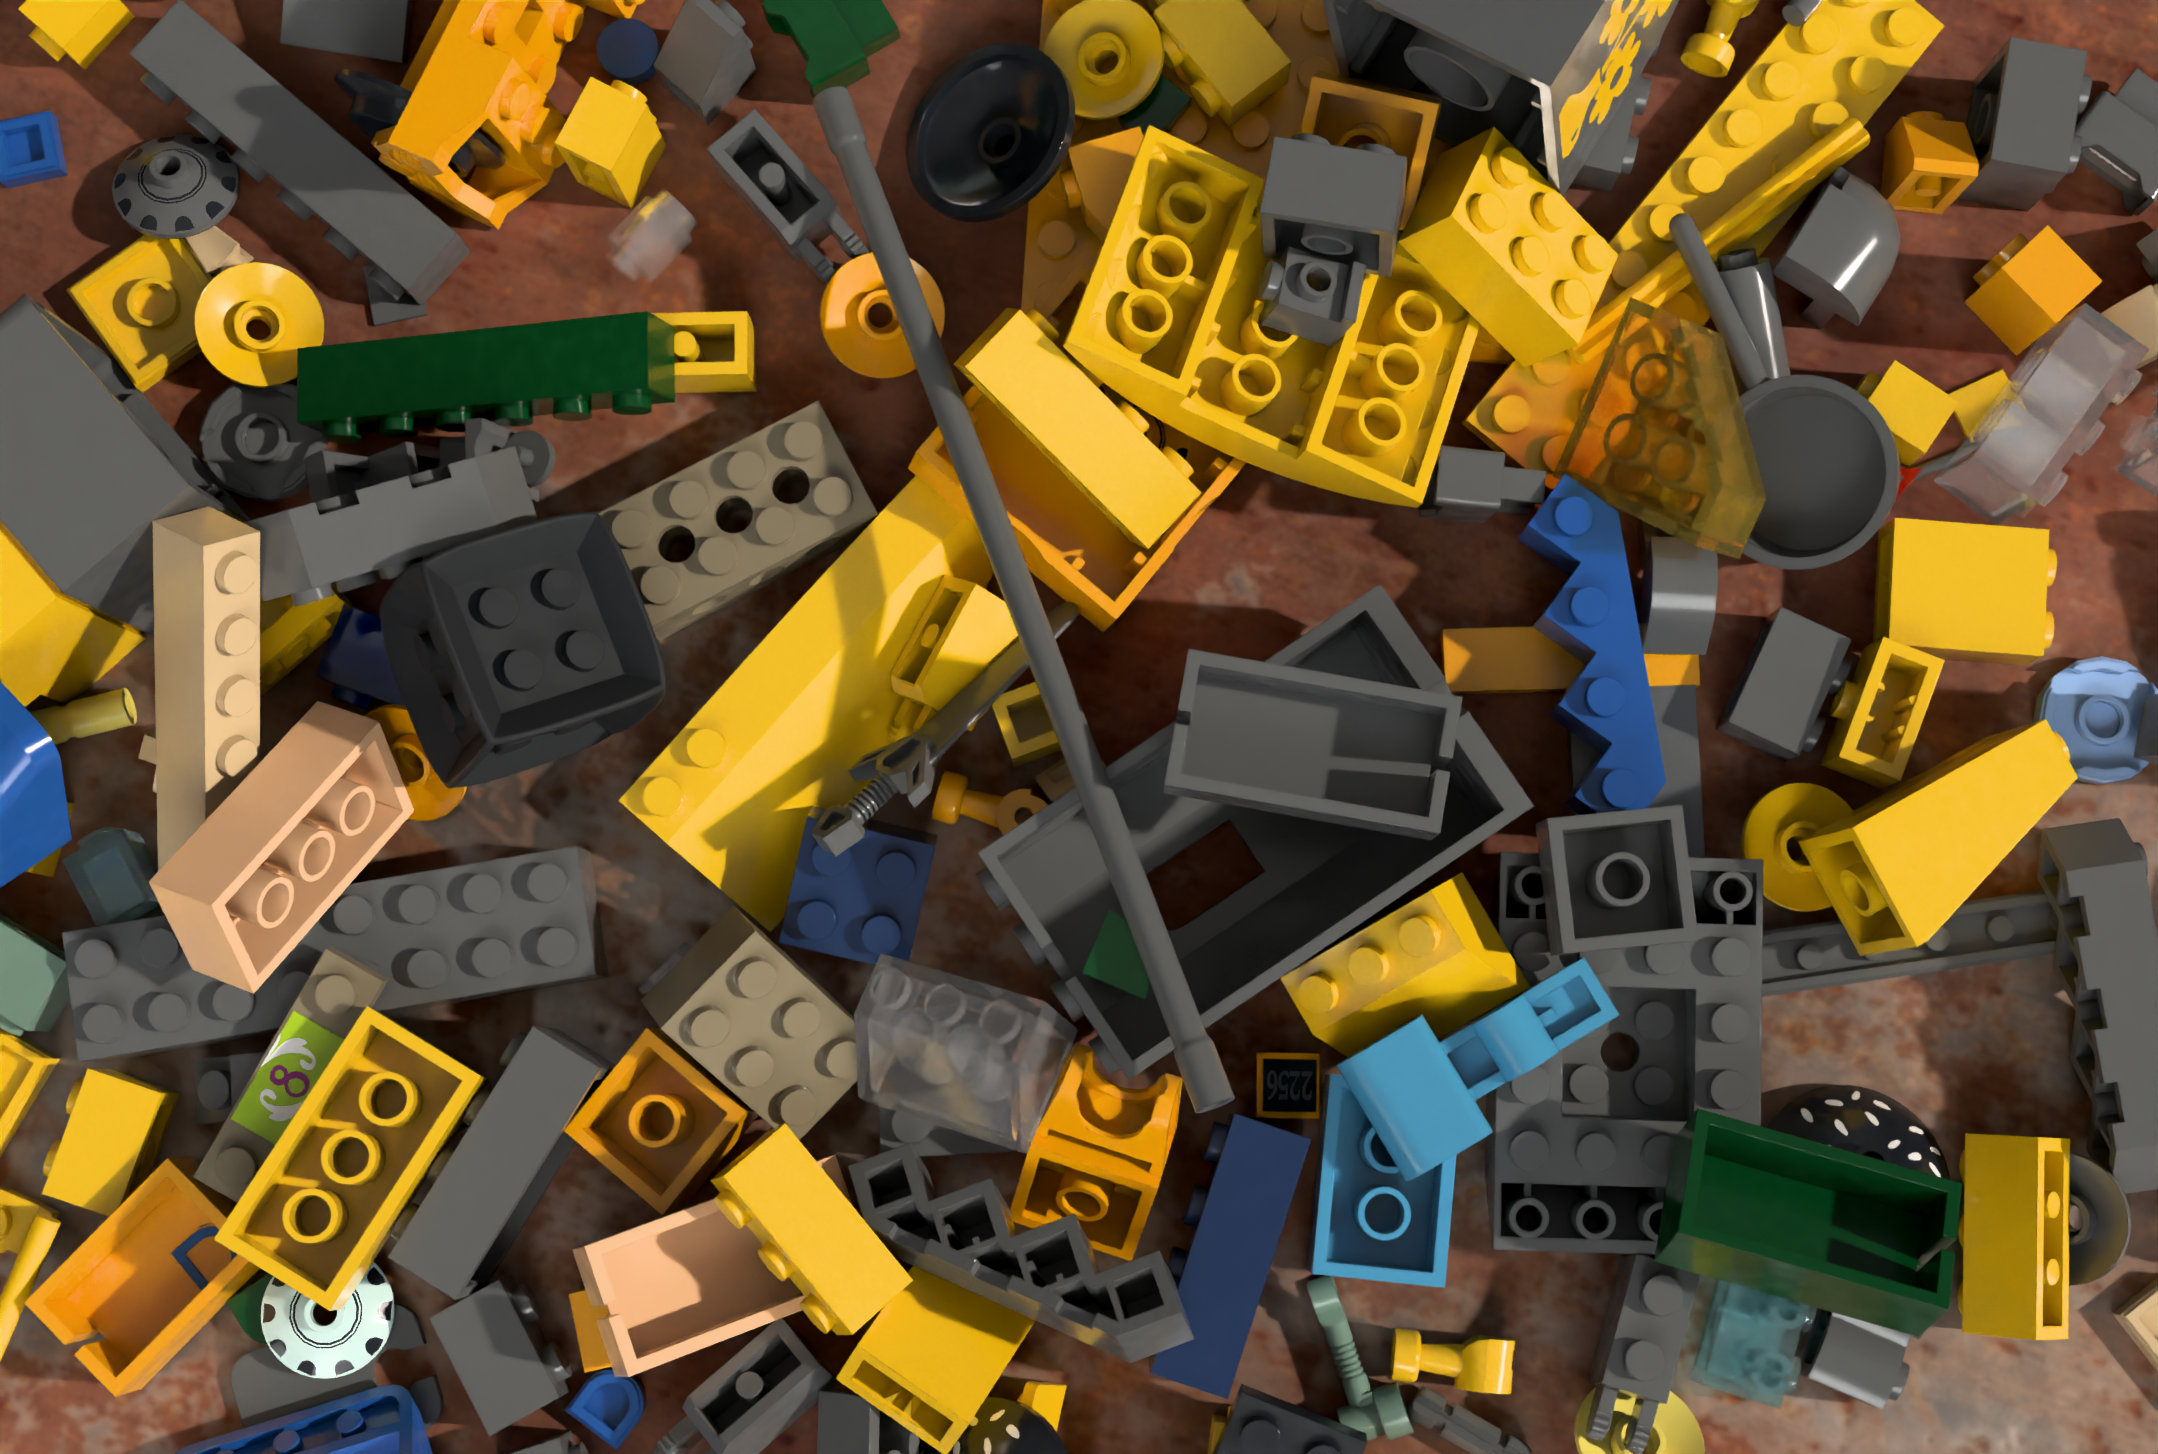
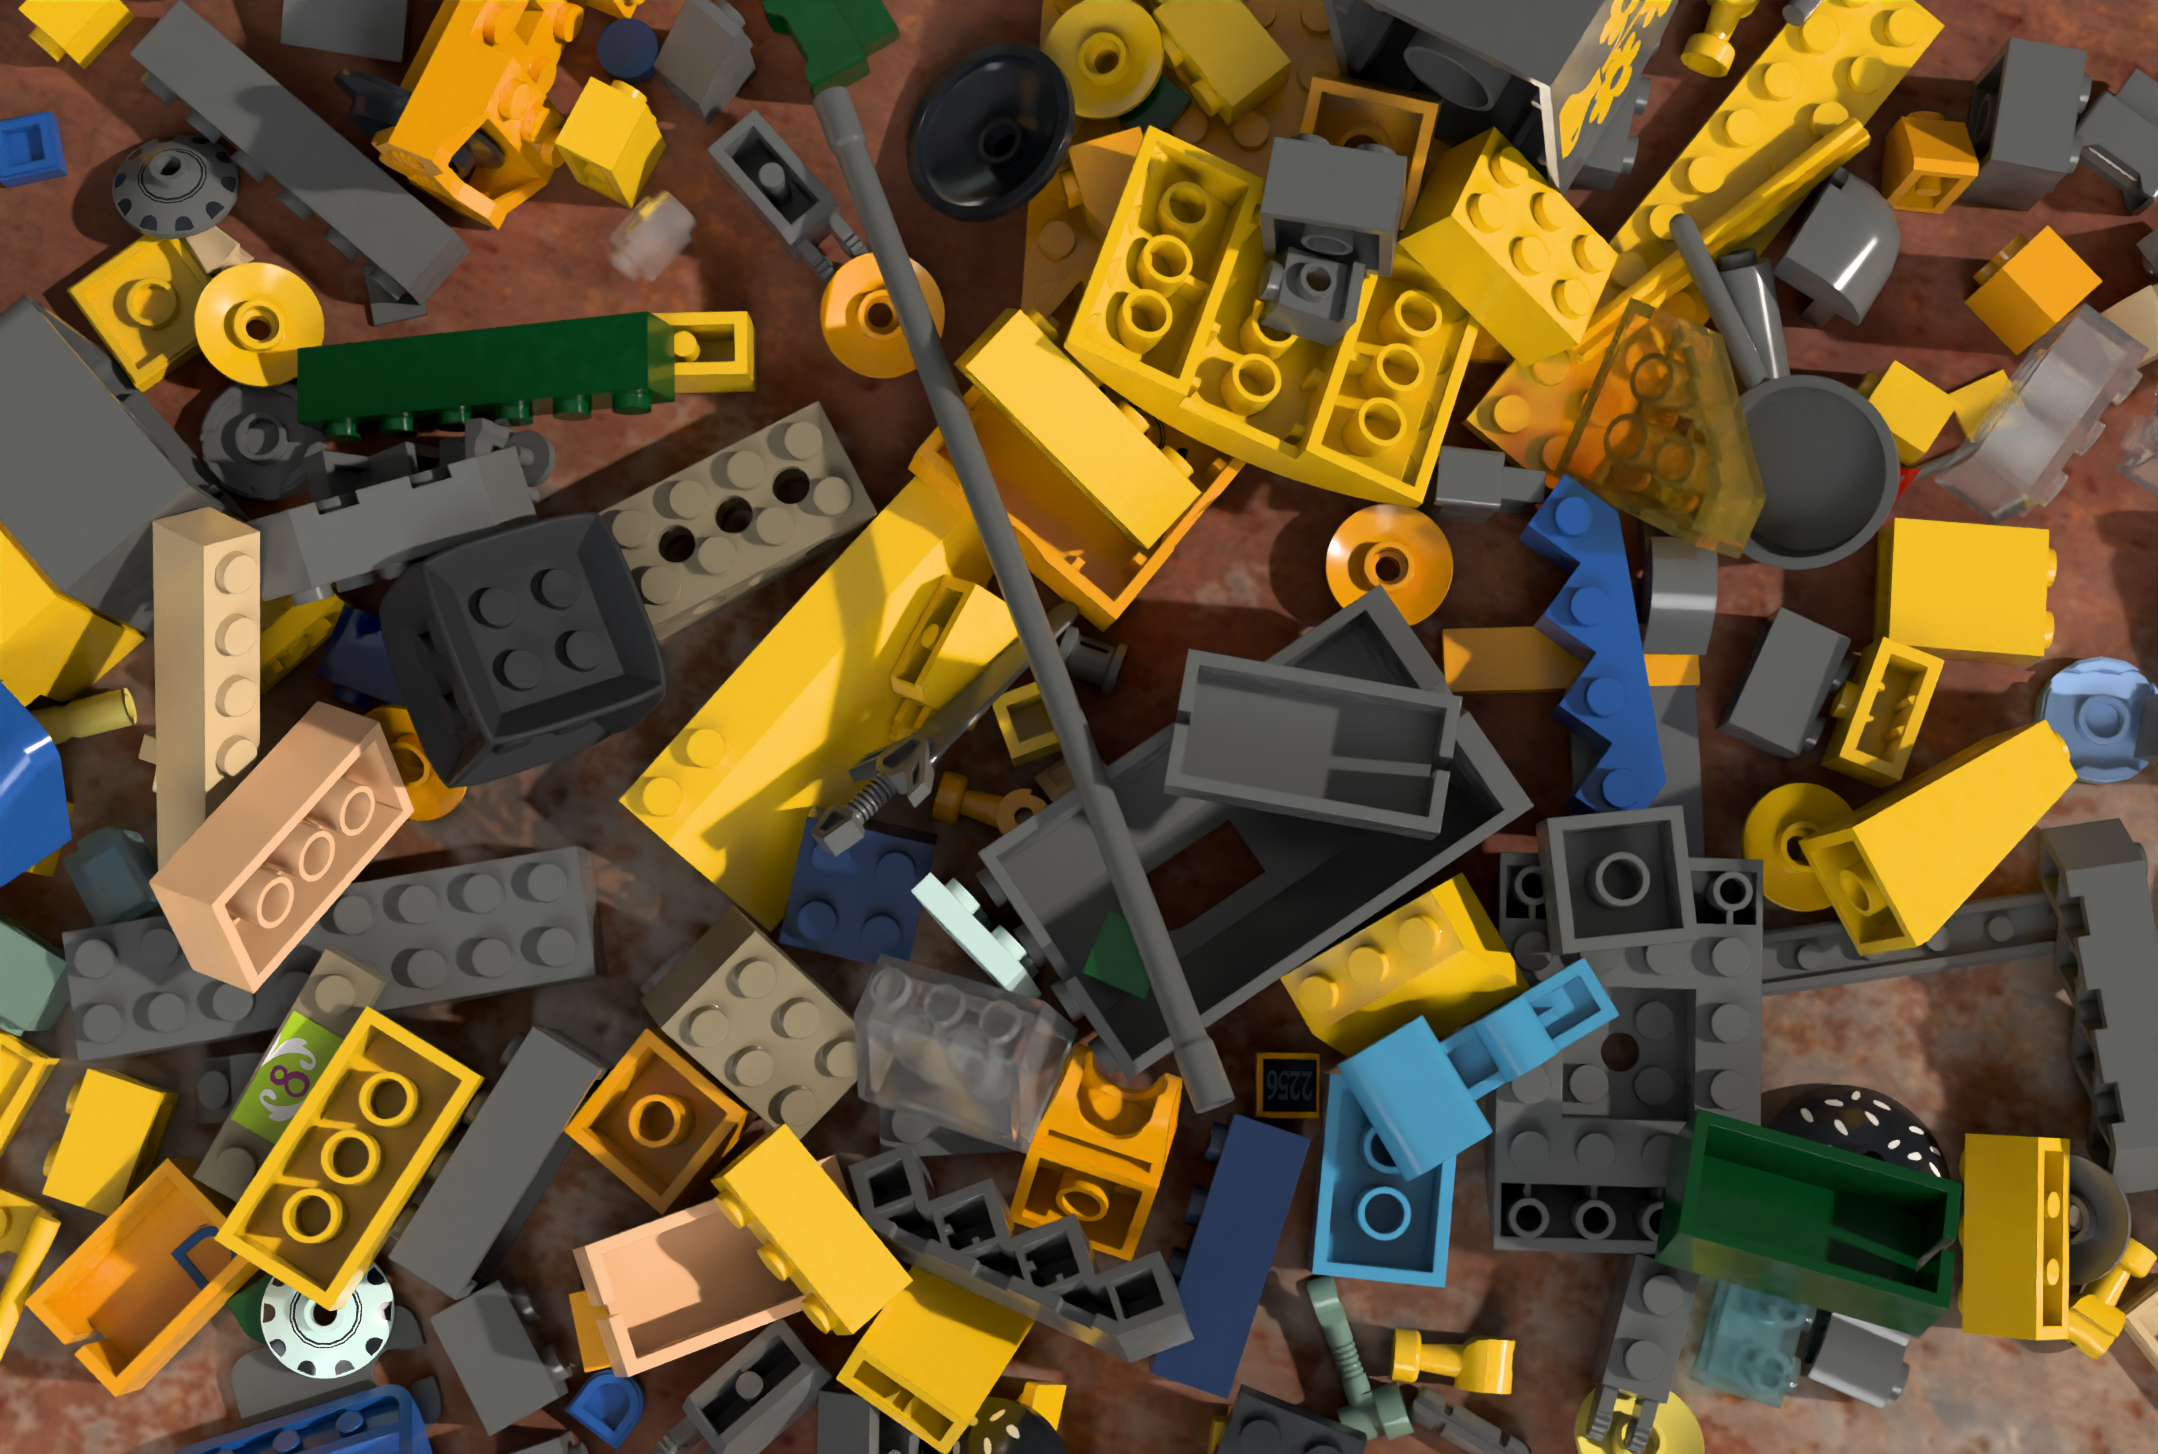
(969, 927): none -> light aqua plate
(1093, 660): none -> dark grey bush
(1393, 535): none -> light orange dish
(2093, 1314): none -> yellow leg

